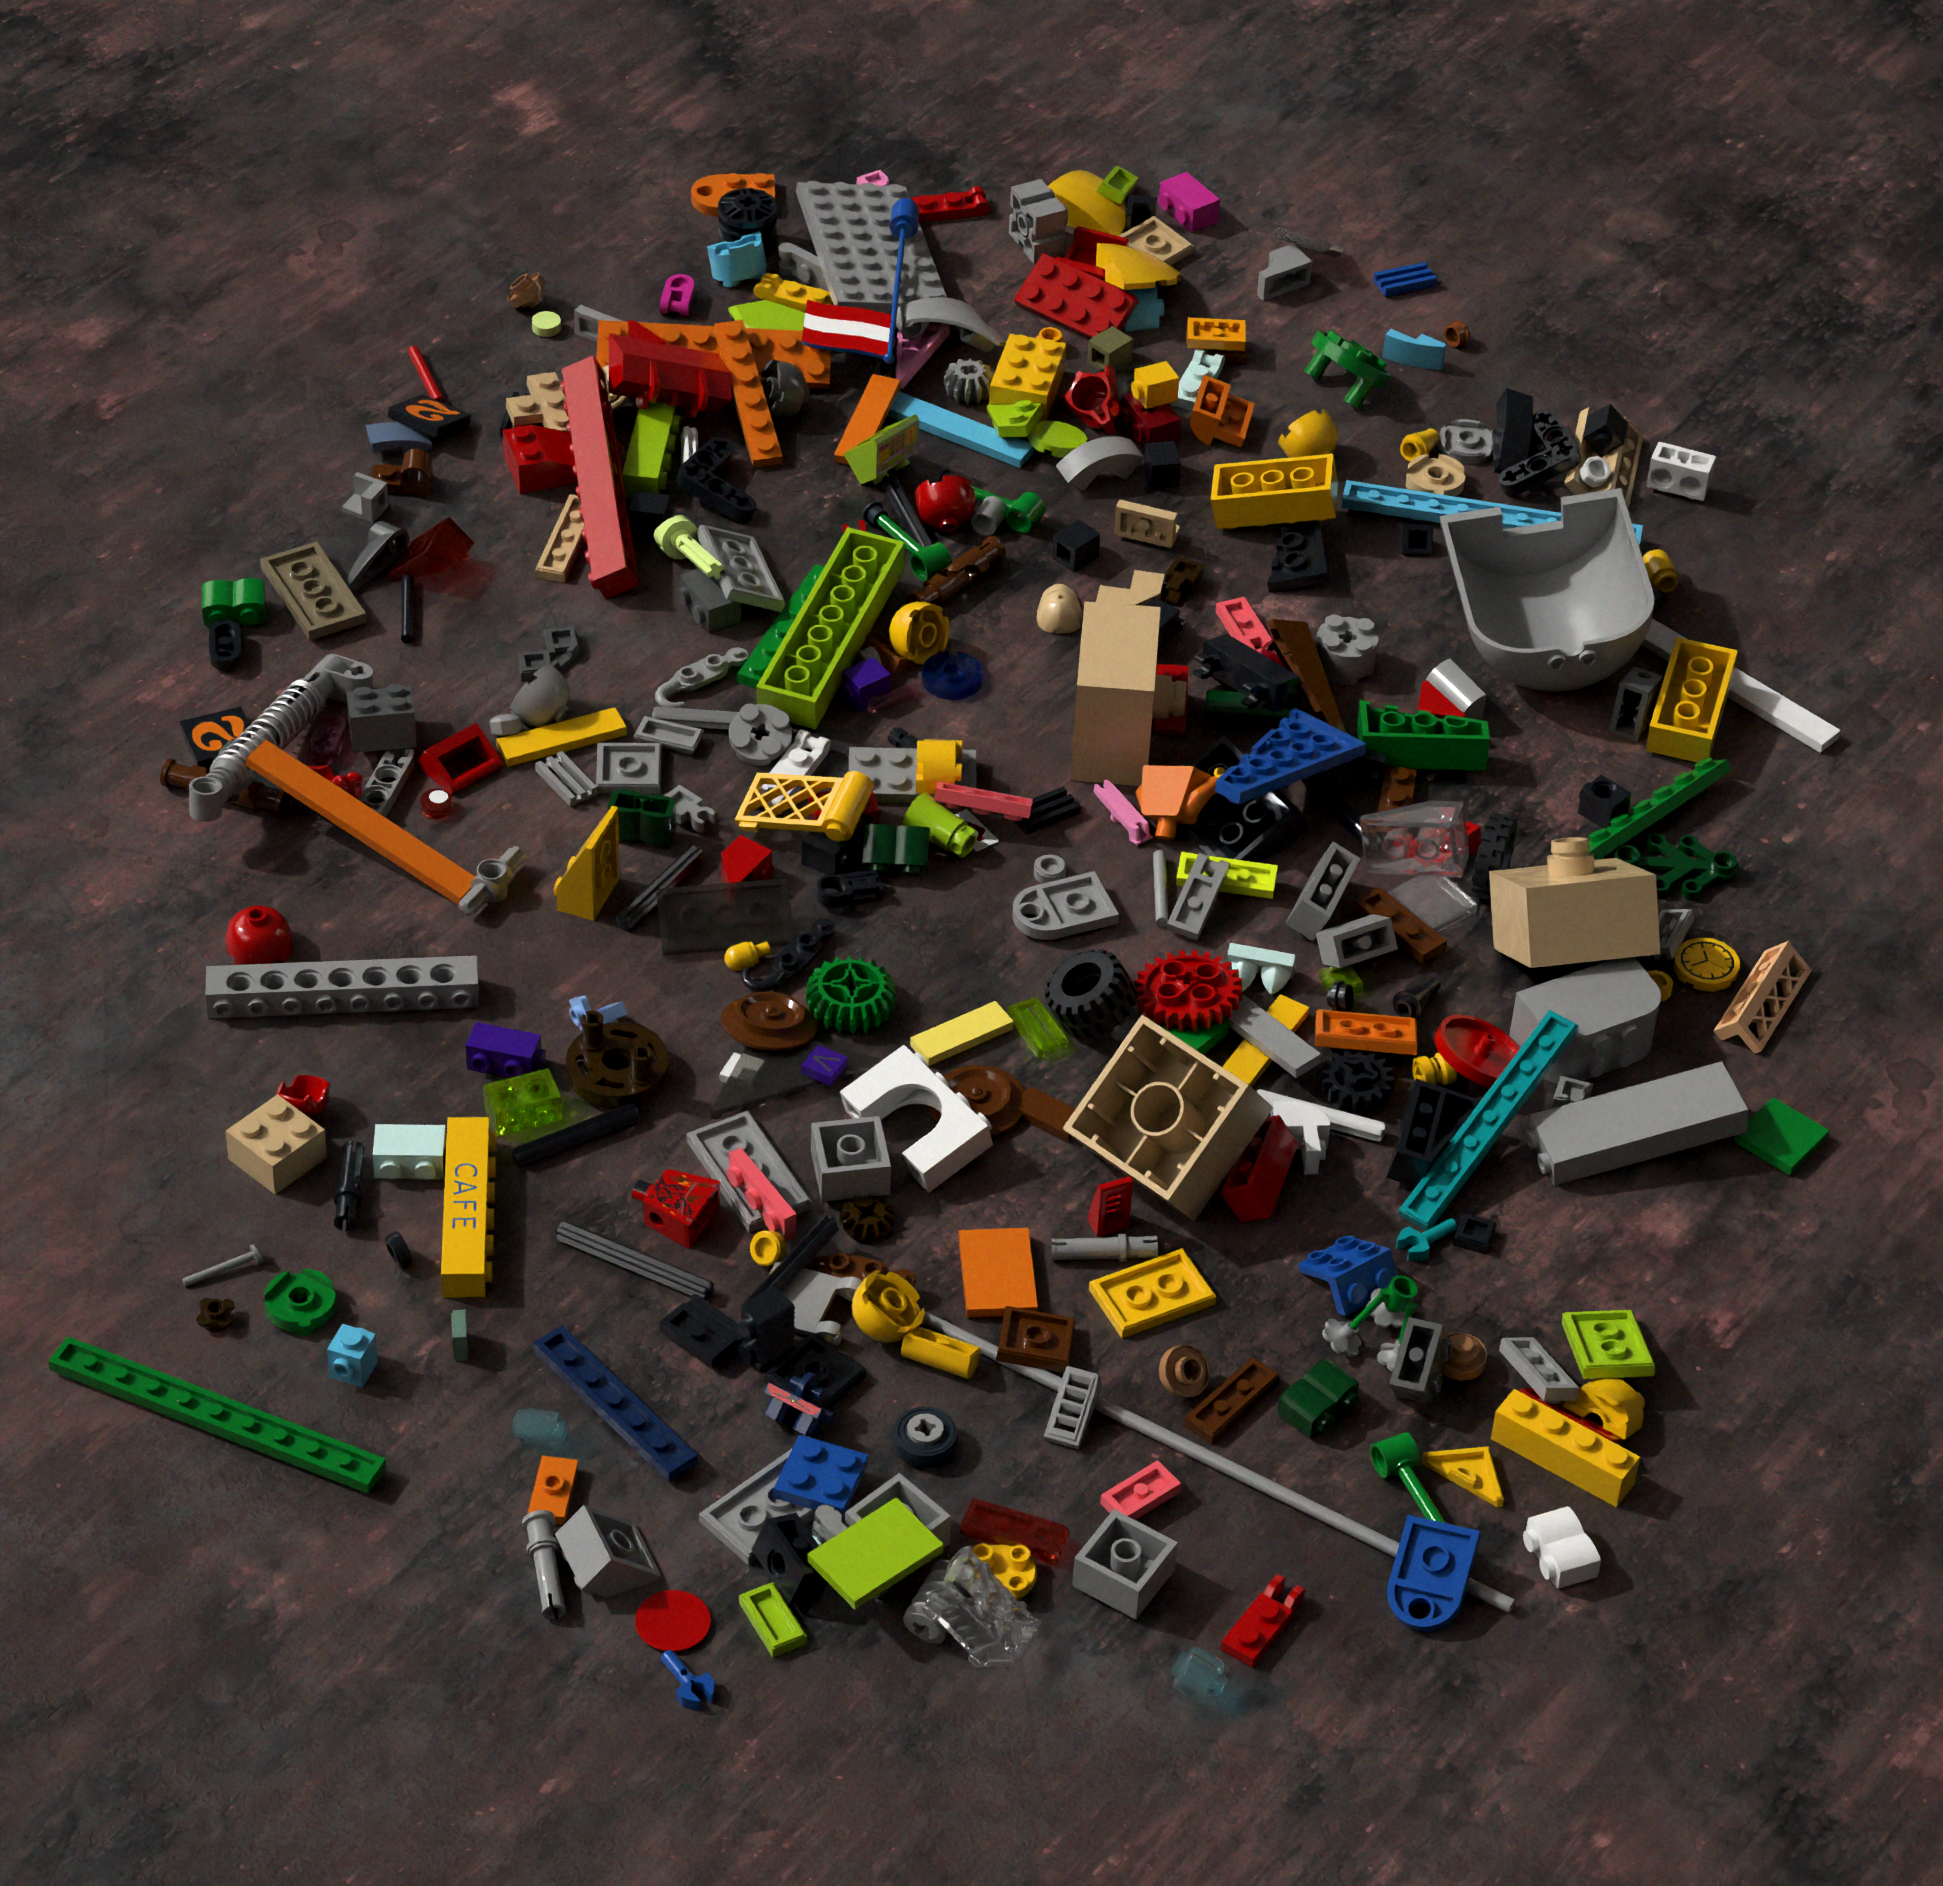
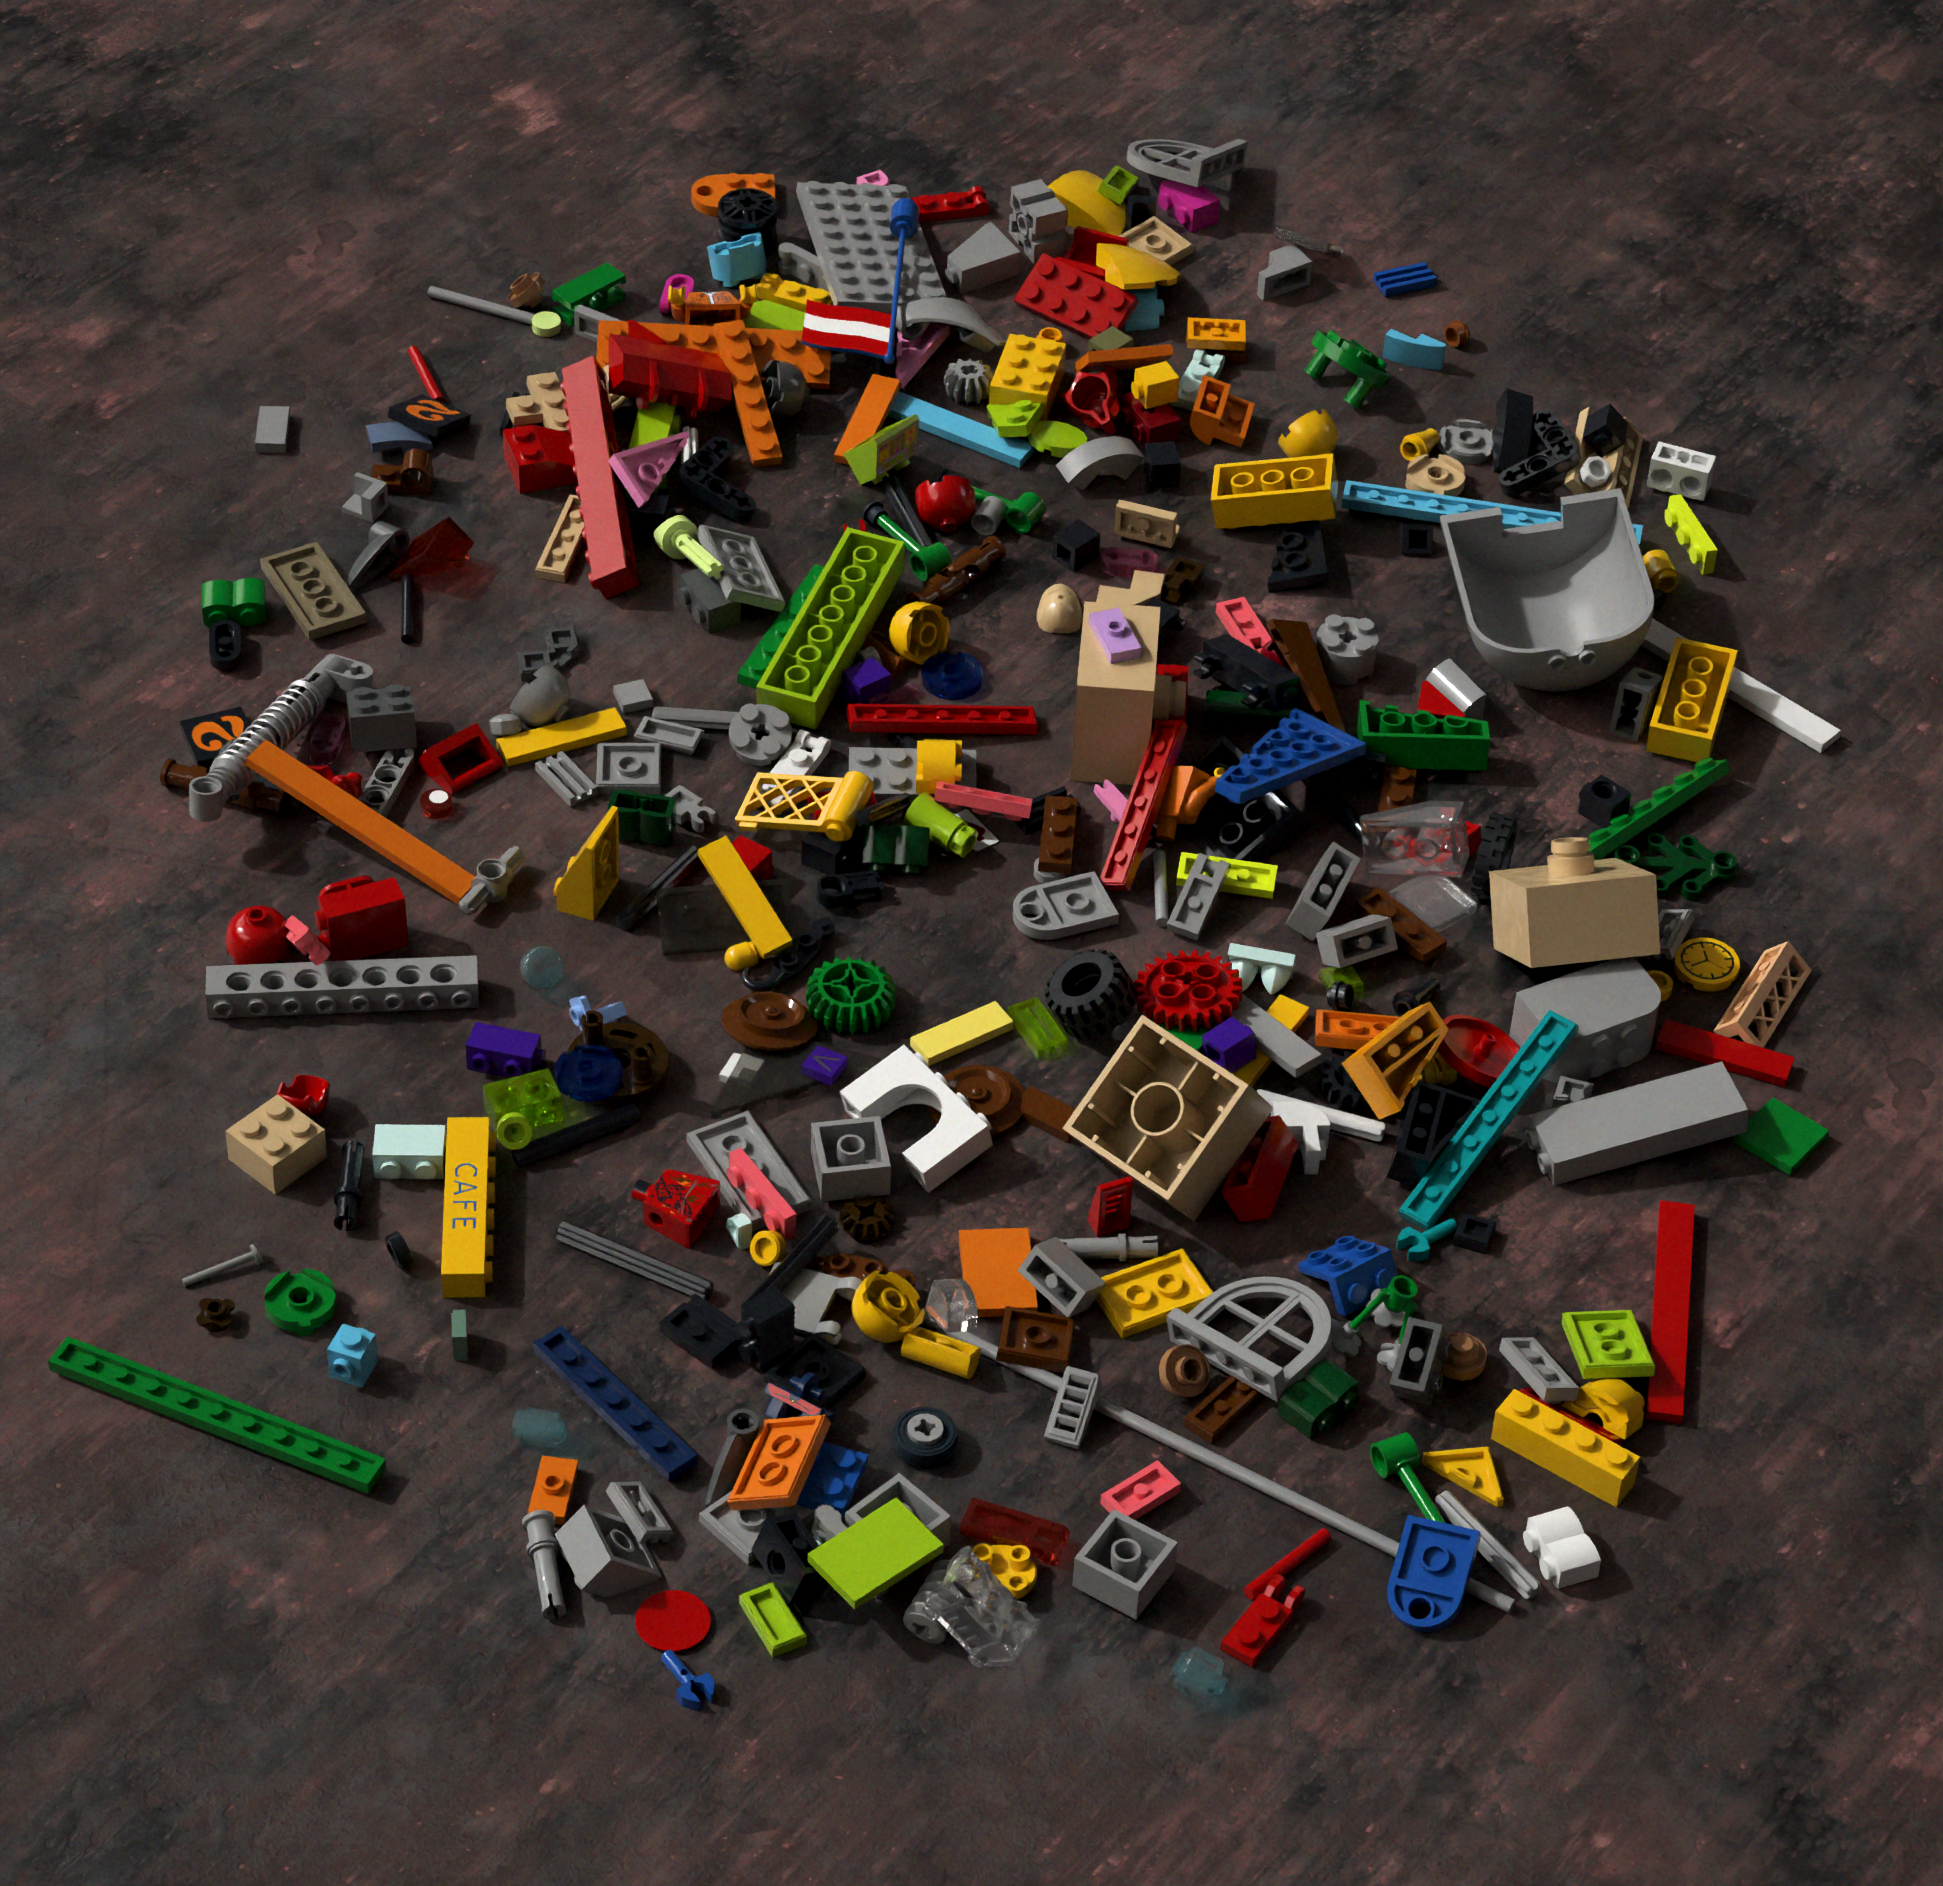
(272, 429): none -> light grey tile
(305, 941): none -> coral plate
(361, 918): none -> red brick
(481, 305): none -> light grey bar
(514, 1130): none -> lime tile
(547, 978): none -> clear light blue head
(588, 1073): none -> clear blue tile
(593, 290): none -> green piece
(633, 696): none -> light grey tile
(639, 1511): none -> light grey tile
(645, 465): none -> bright pink wing
(699, 674): light grey piece -> none
(711, 307): none -> orange torso
(740, 1230): none -> light aqua tile
(741, 1433): none -> dark grey piece
(744, 897): none -> yellow tile
(779, 1462): none -> orange tile
(883, 810): none -> black axle
(942, 719): none -> red tile
(952, 1305): none -> clear brick
(982, 260): none -> light grey slope
(1057, 834): none -> reddish brown plate
(1061, 1277): none -> light grey brick
(1114, 635): none -> lavender plate
(1123, 358): none -> orange tile
(1123, 561): none -> clear pink beam
(1143, 805): none -> red tile
(1204, 167): none -> light grey window
(1230, 1045): none -> dark purple brick
(1237, 1357): none -> light grey window
(1288, 1563): none -> red bar
(1395, 1057): none -> light orange wedge
(1489, 1546): none -> light grey axle
(1670, 1311): none -> red tile
(1691, 534): none -> neon yellow plate
(1735, 1054): none -> red tile

